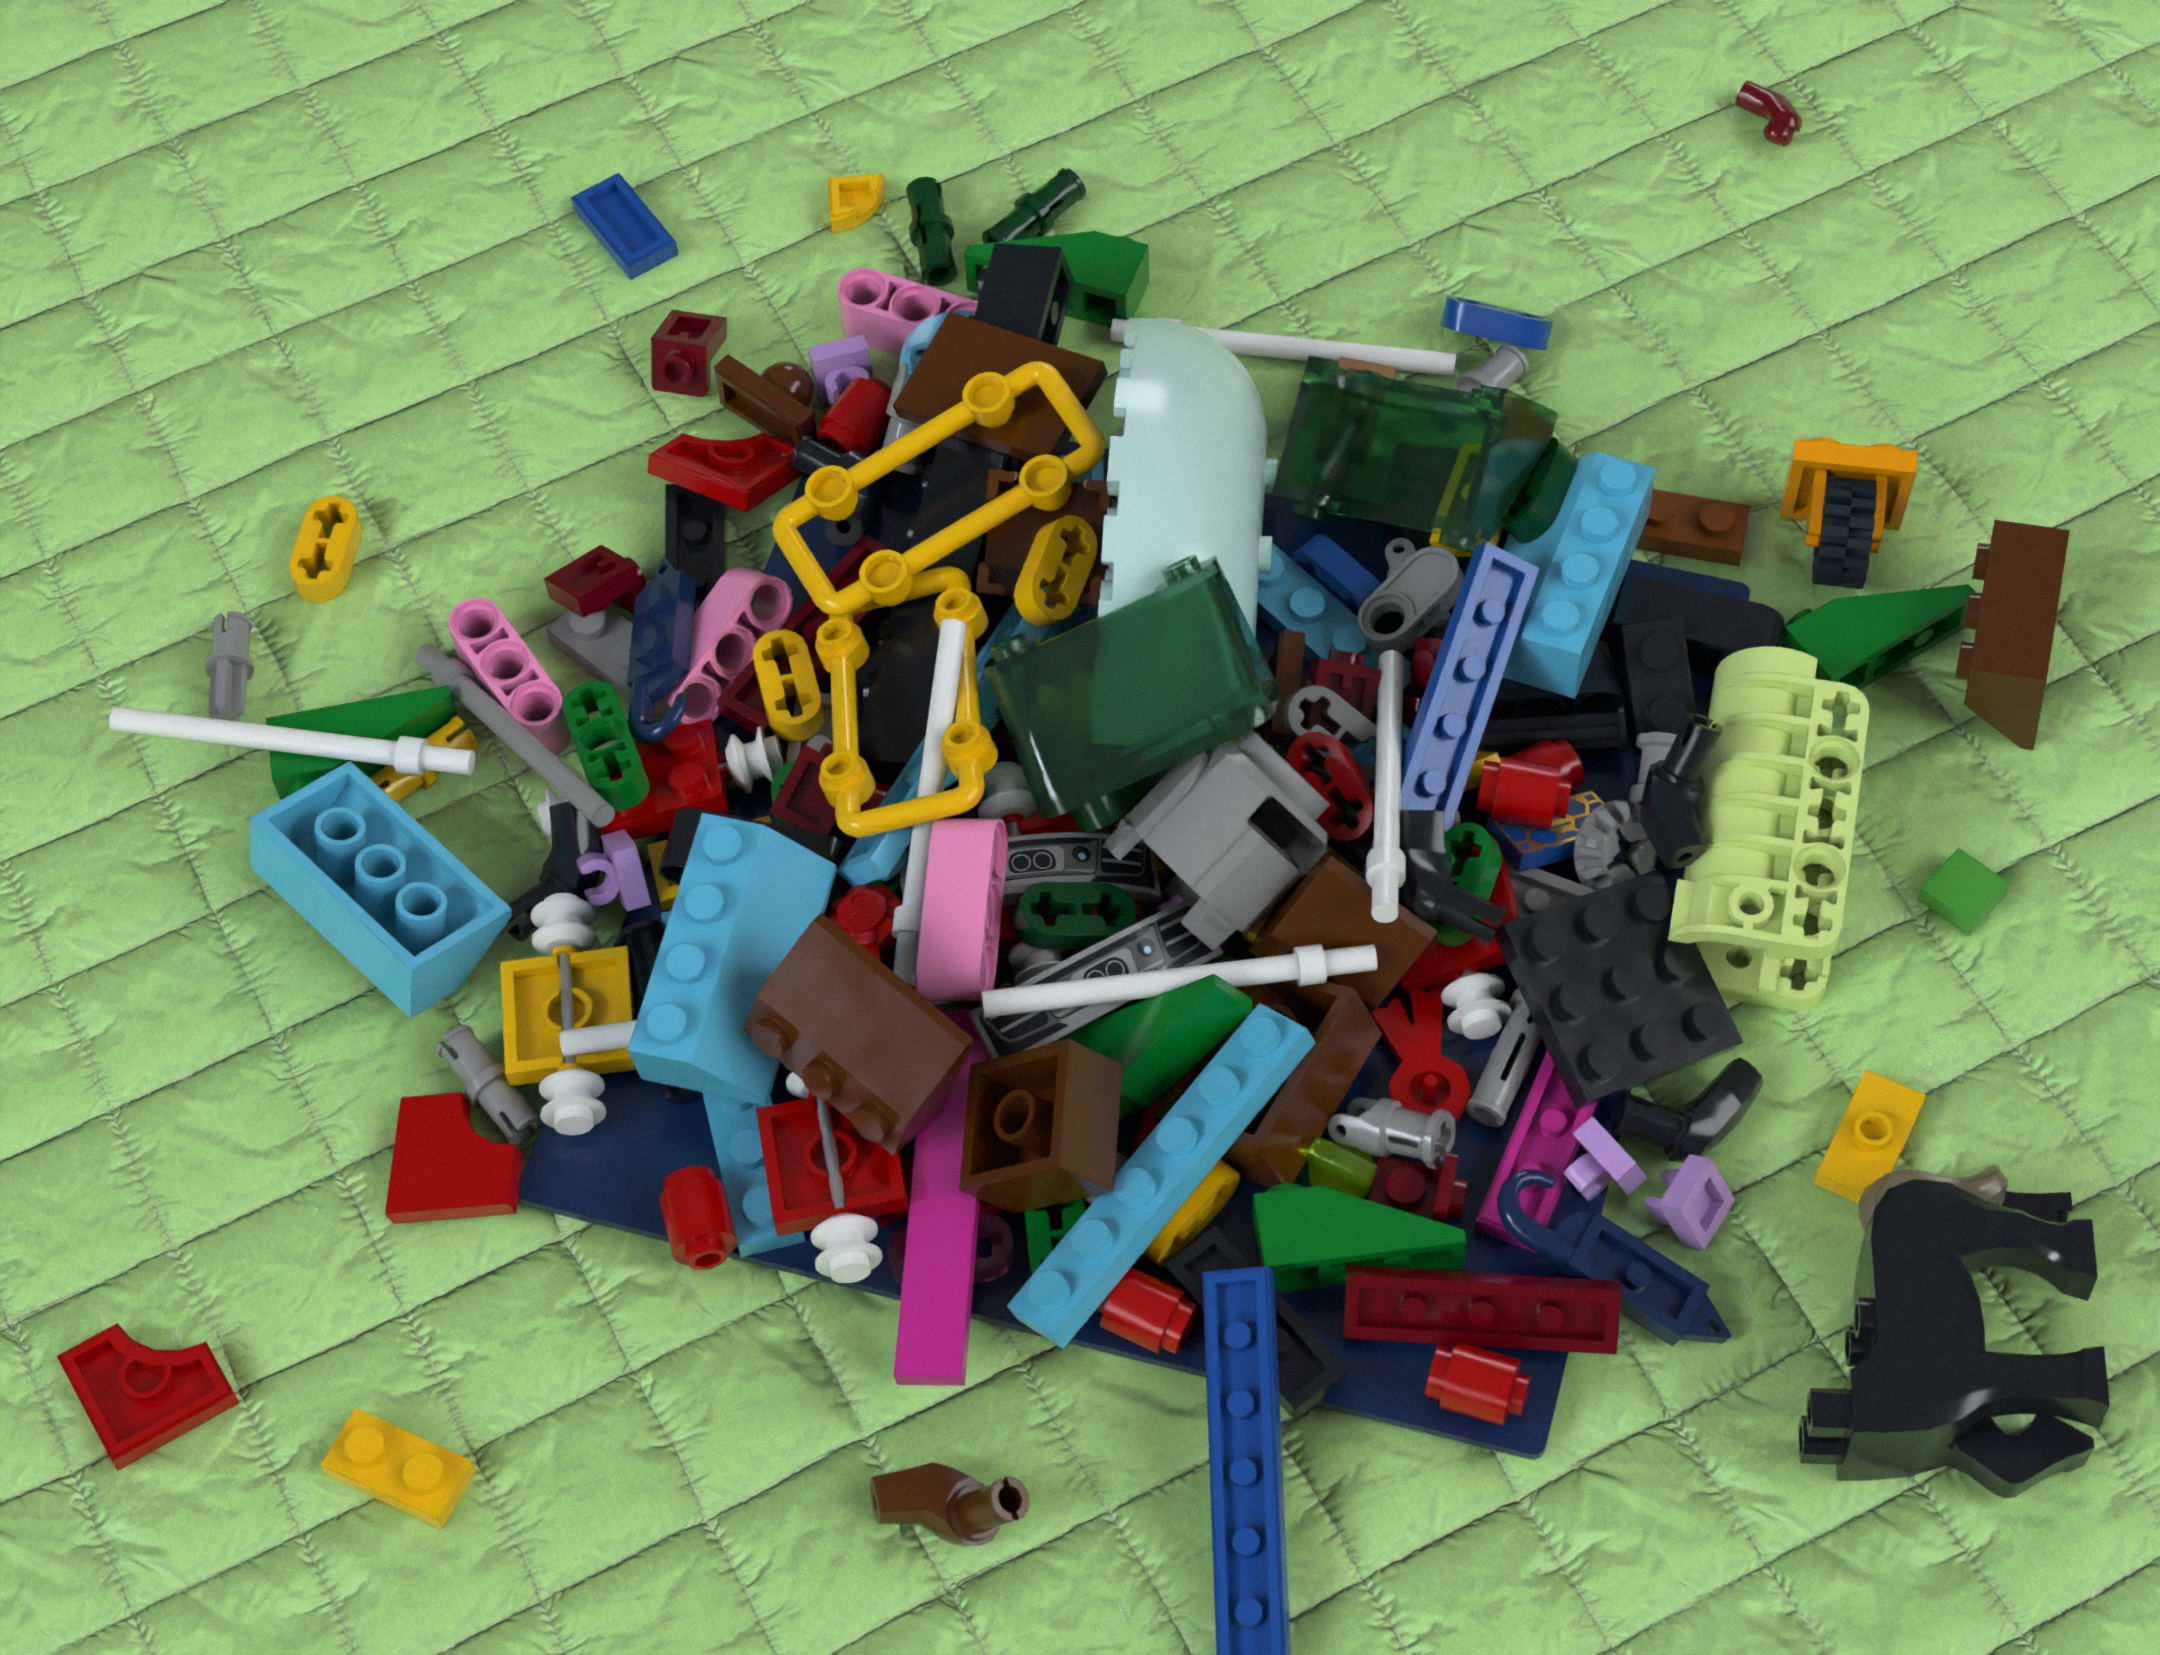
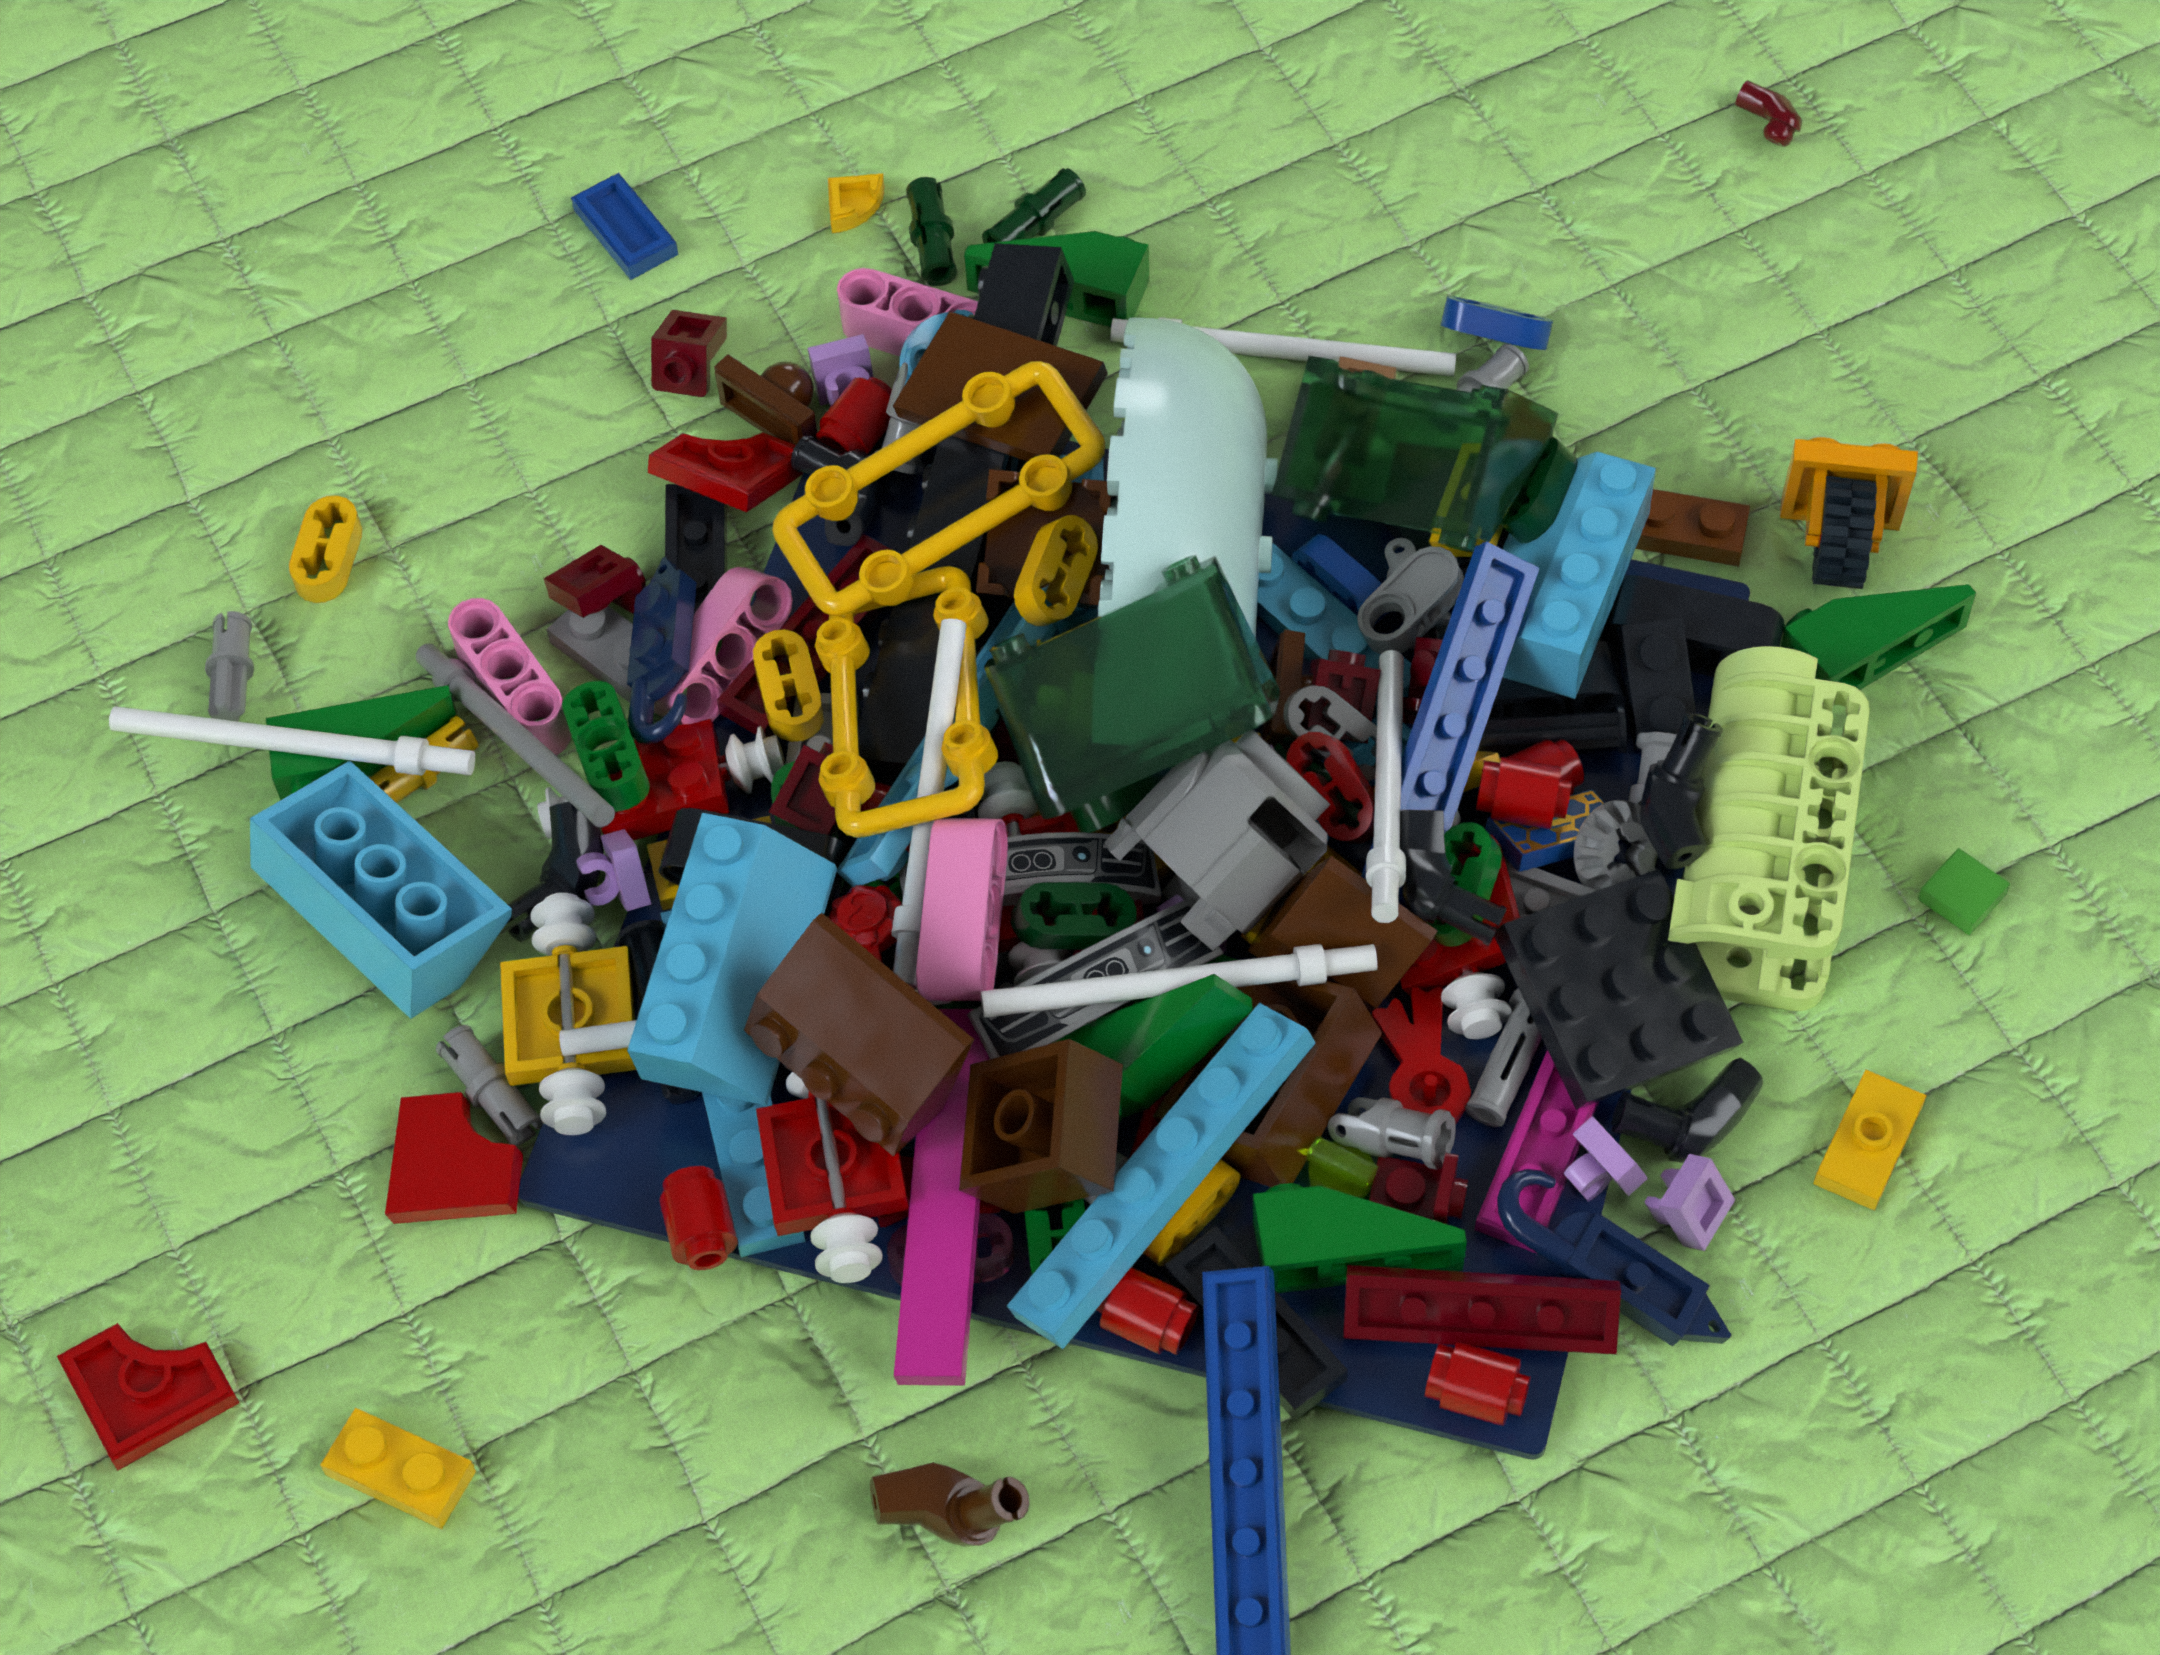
(1918, 1339): black piece -> none
(2013, 627): reddish brown slope -> none

